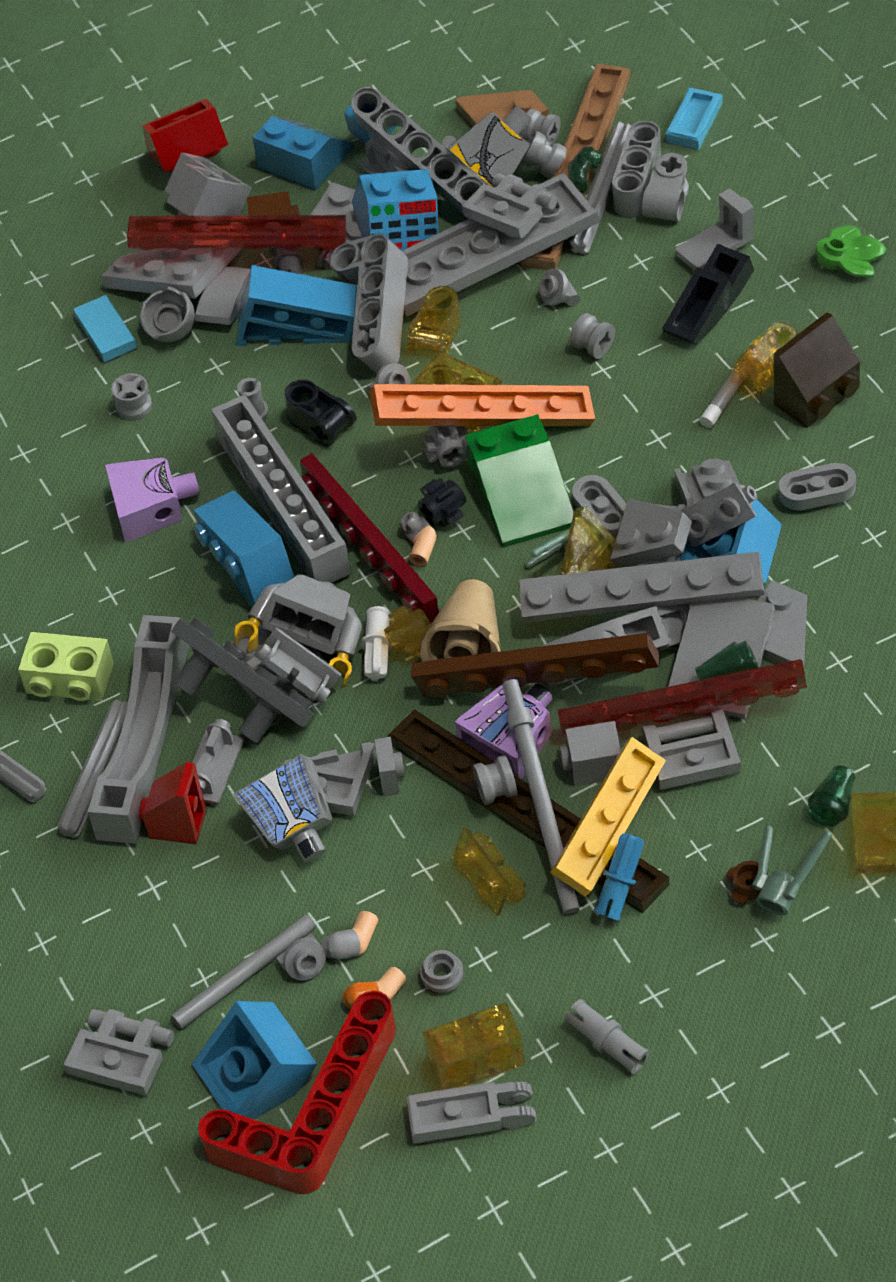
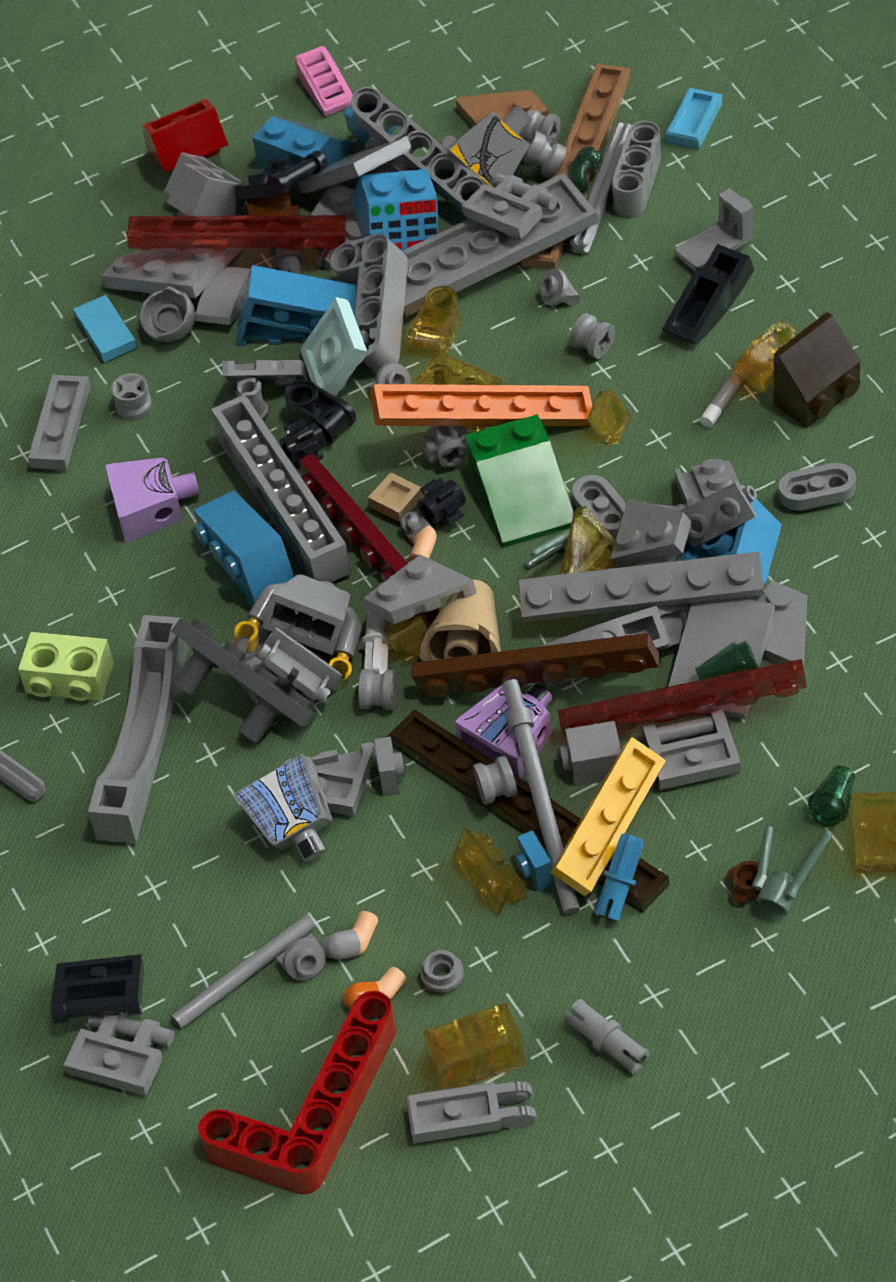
(59, 422): none -> light grey plate
(100, 754): light grey axle -> none
(112, 977): none -> black plate
(175, 806): red slope -> none
(216, 759): light grey hinge -> none
(253, 1060): dark azure slope -> none
(279, 371): none -> light grey wing
(280, 175): none -> black plate
(302, 440): none -> black gear
(323, 79): none -> bright pink slope
(334, 348): none -> light aqua plate
(354, 165): none -> light grey tile
(377, 689): none -> light grey wheel
(395, 497): none -> tan plate
(416, 590): none -> light grey wing
(533, 861): none -> dark azure plate
(608, 417): none -> clear yellow plate
(666, 189): light grey piece -> none
(849, 251): bright green plate -> none

